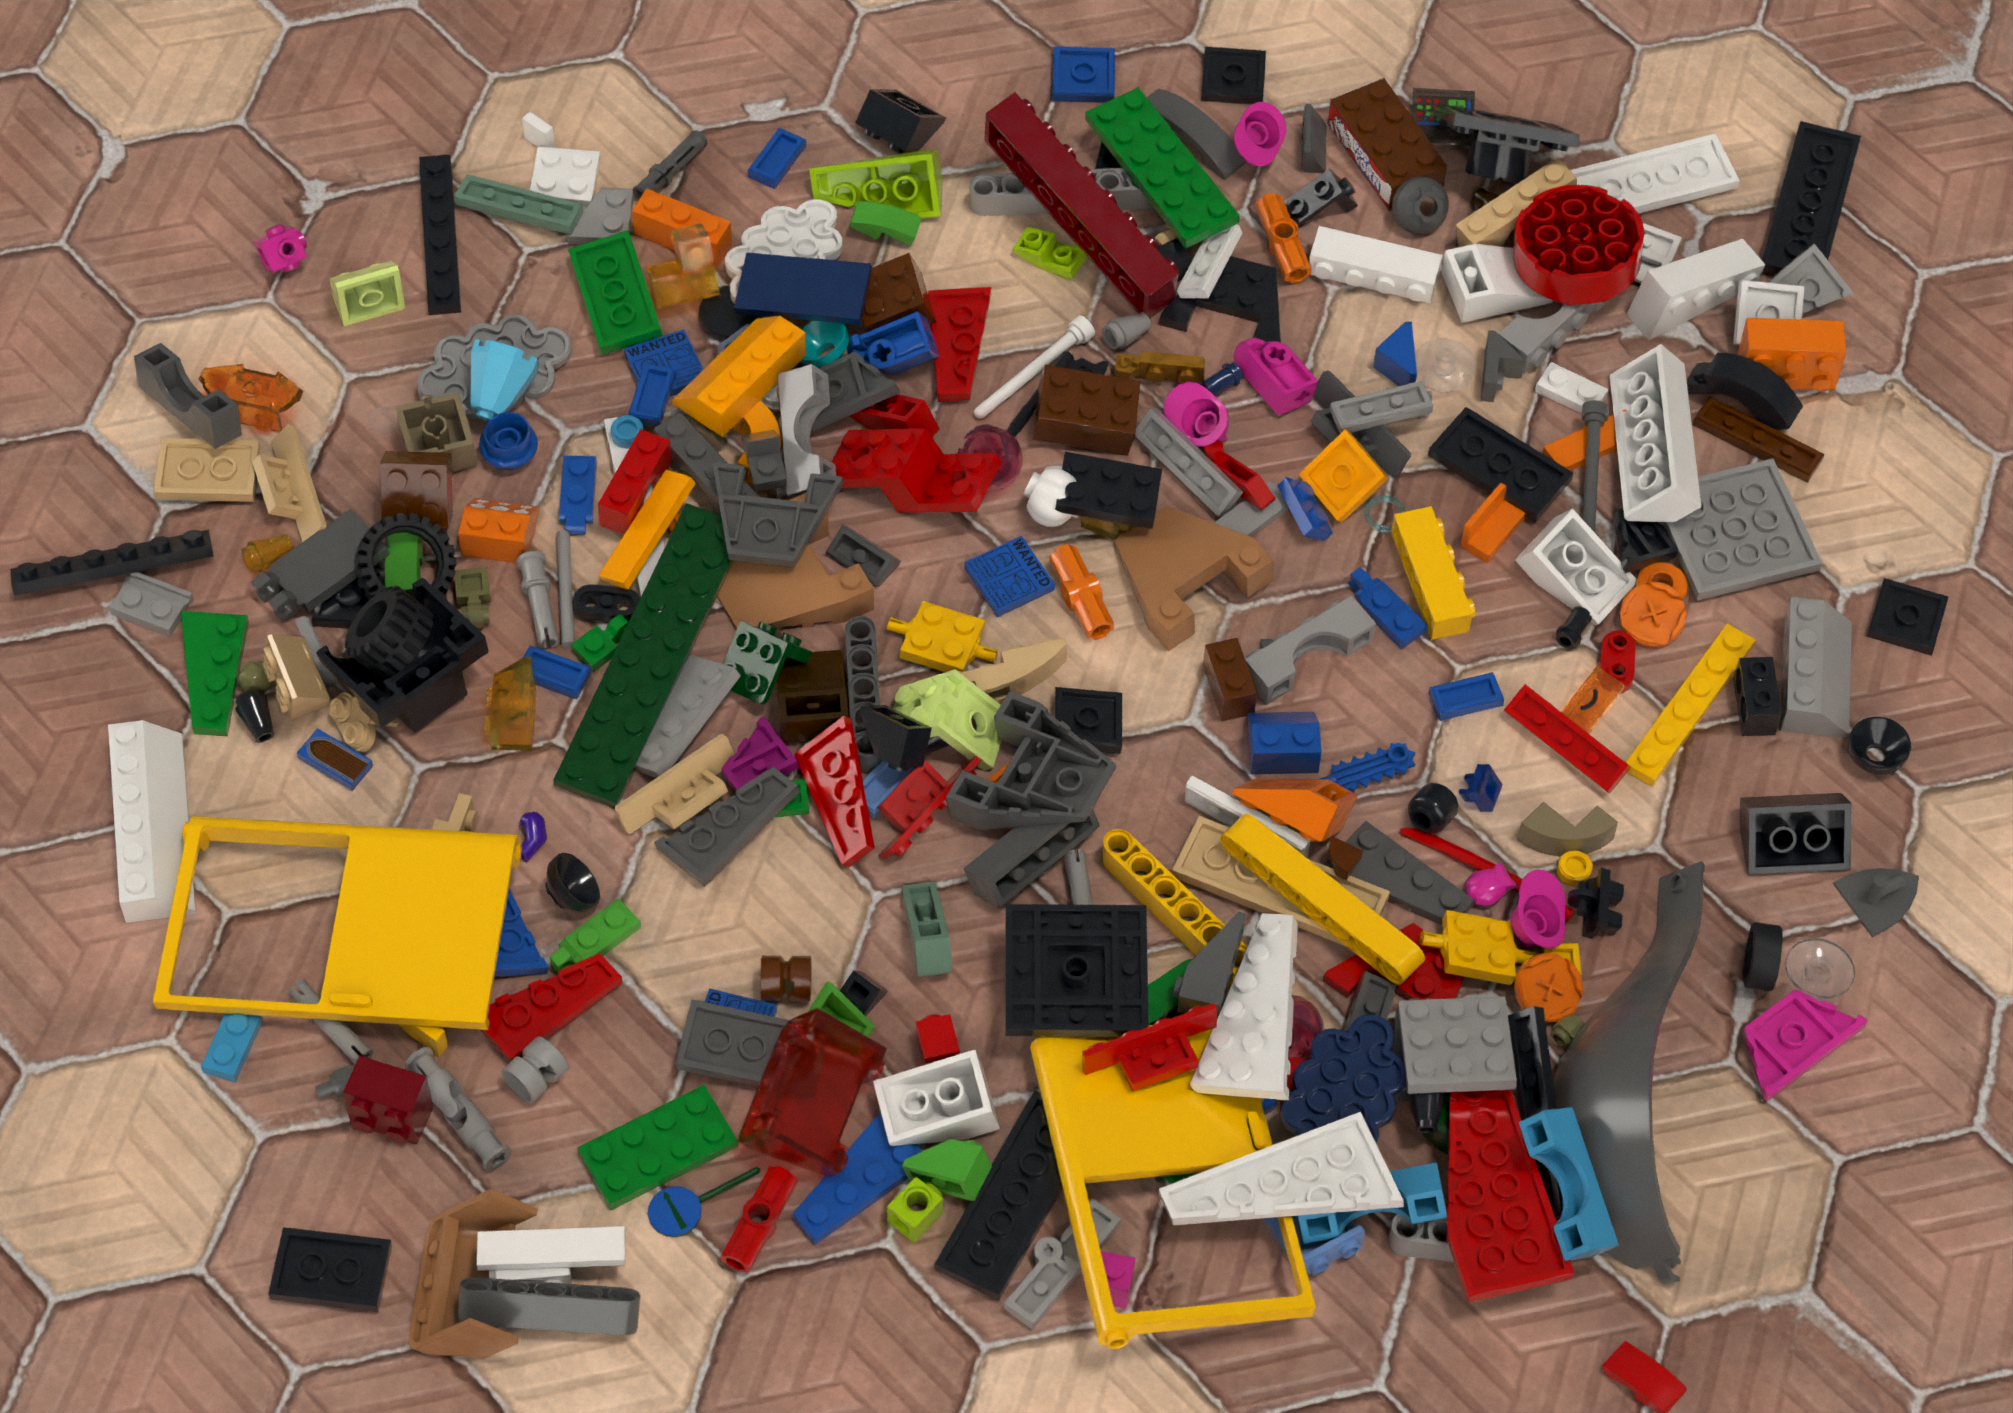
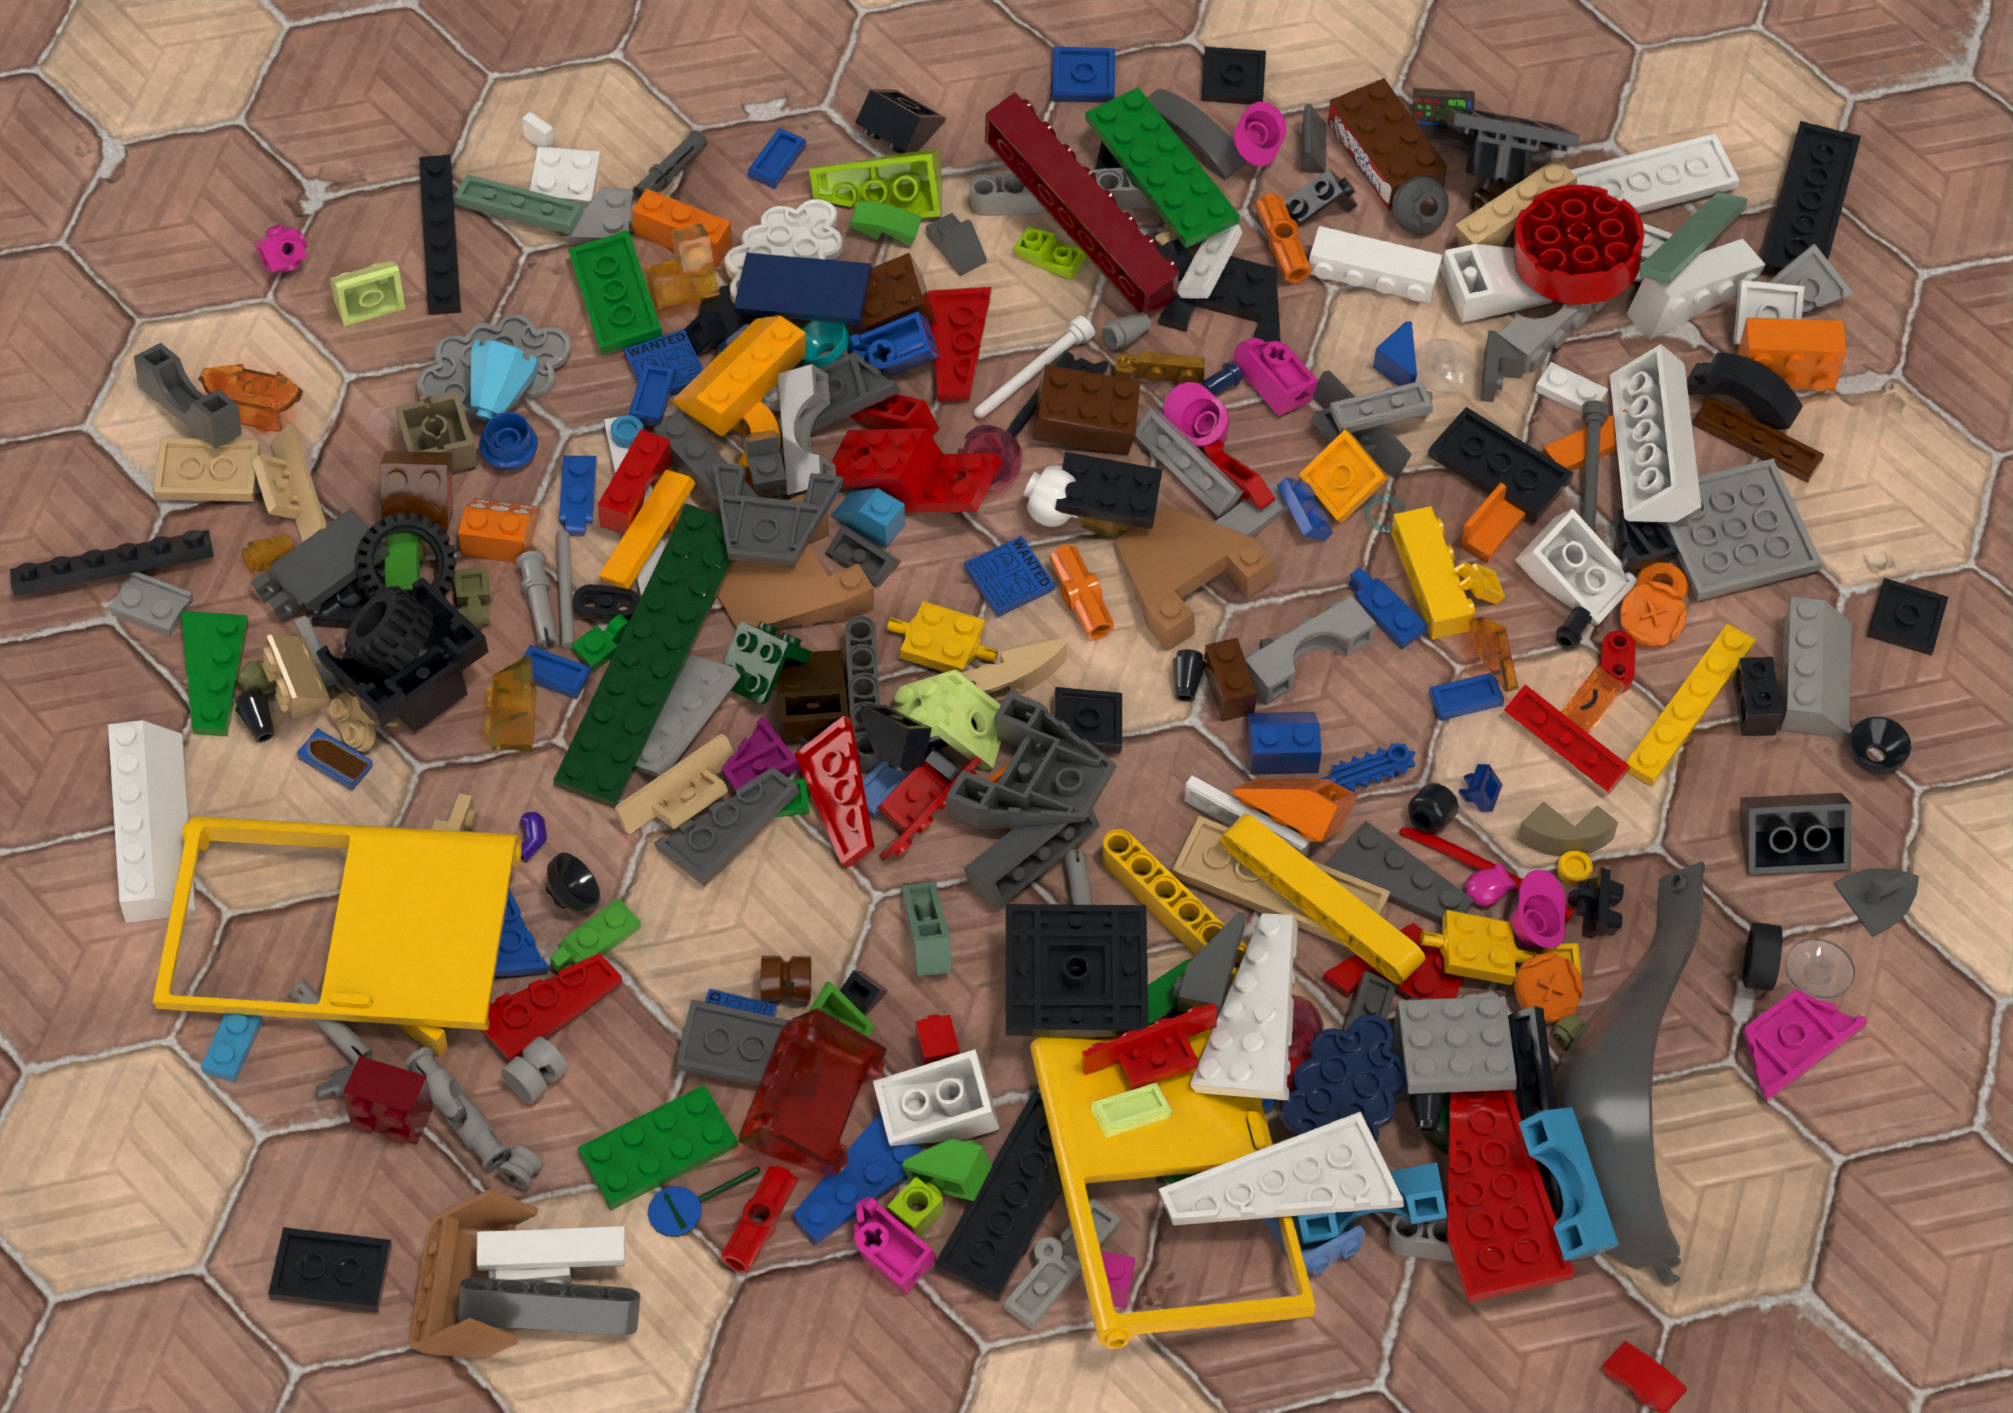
(520, 1167): none -> light grey wheel
(706, 332): none -> black slope
(872, 515): none -> dark azure slope
(901, 1256): none -> dark pink piece
(942, 762): none -> black tile
(957, 243): none -> dark grey slope
(1131, 1109): none -> yellowish green tile
(1187, 672): none -> black cone
(1343, 857): reddish brown tile -> none
(1481, 581): none -> yellow plate
(1493, 648): none -> clear orange wing
(1693, 237): none -> sand green tile

